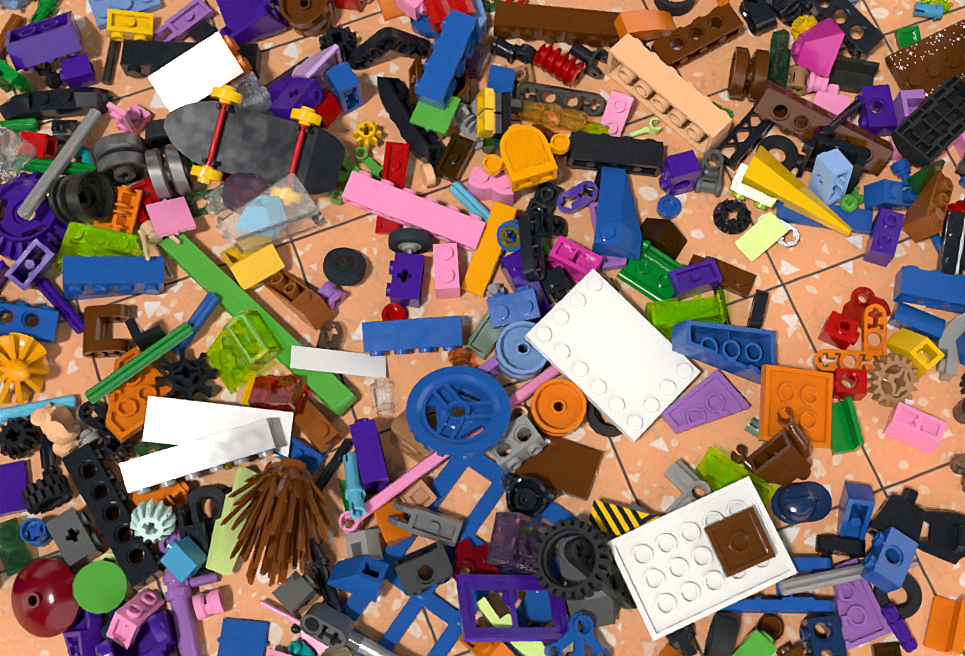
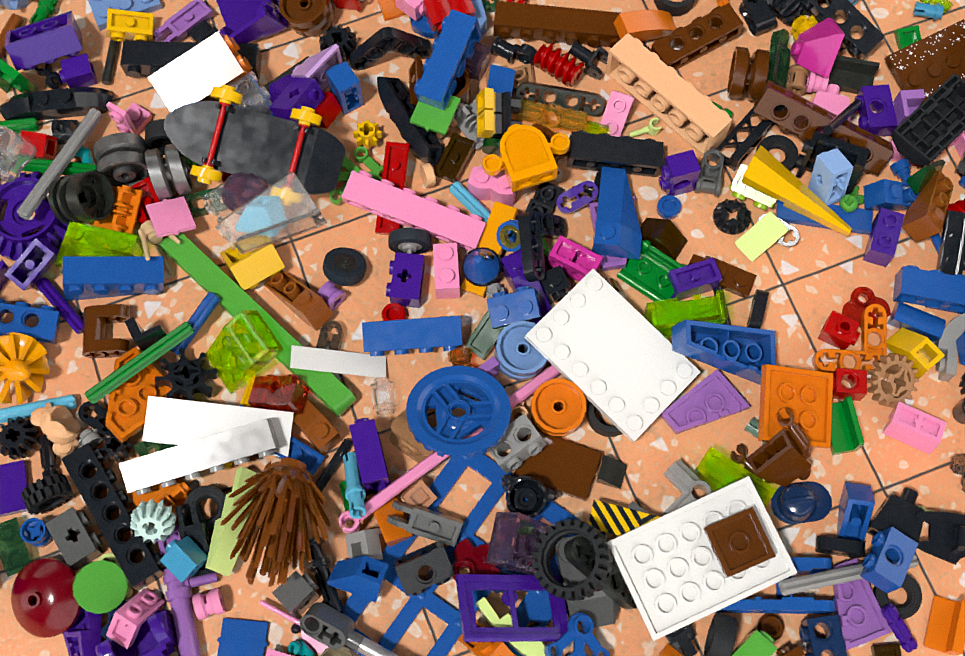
(481, 266): none -> blue hat
(611, 472): none -> pearl dark grey slope

